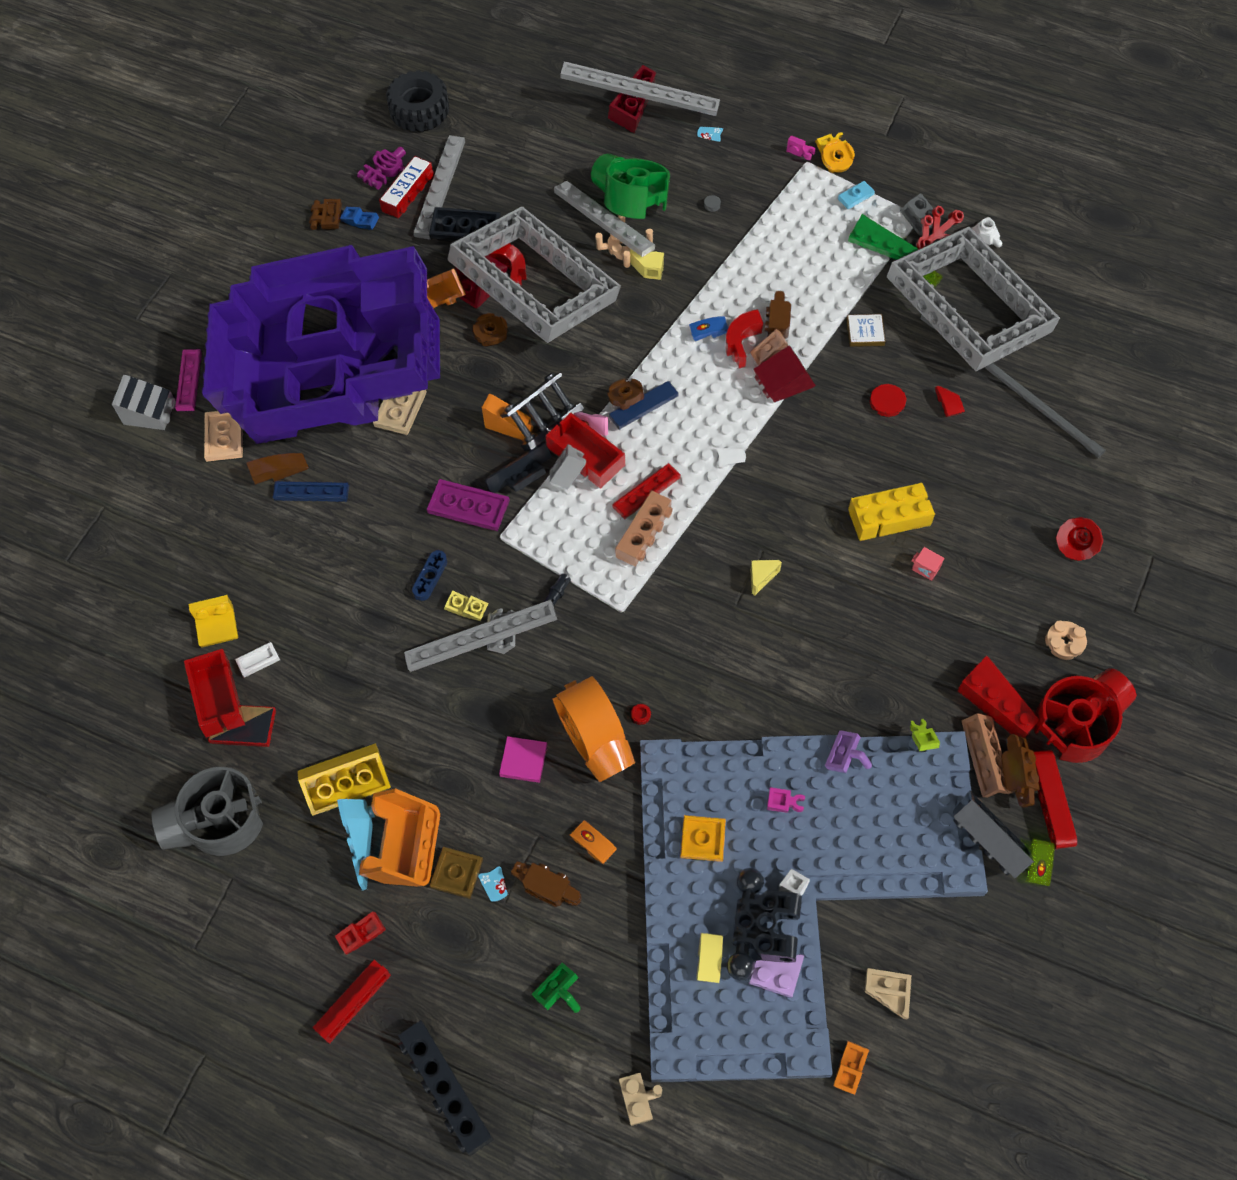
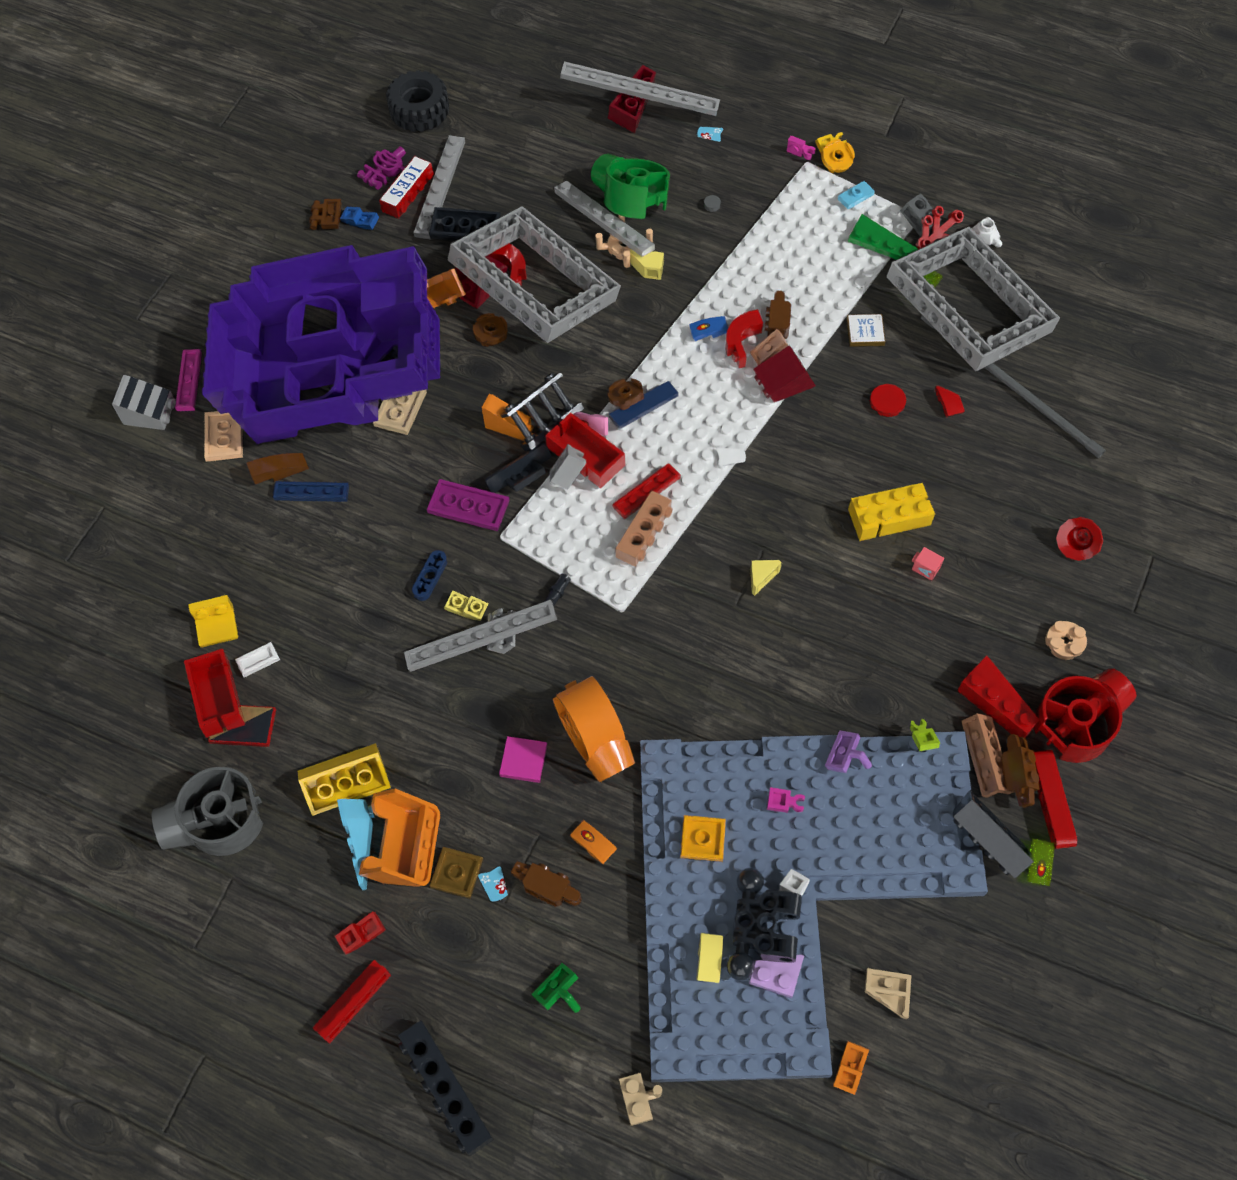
(640, 714): red tile -> none

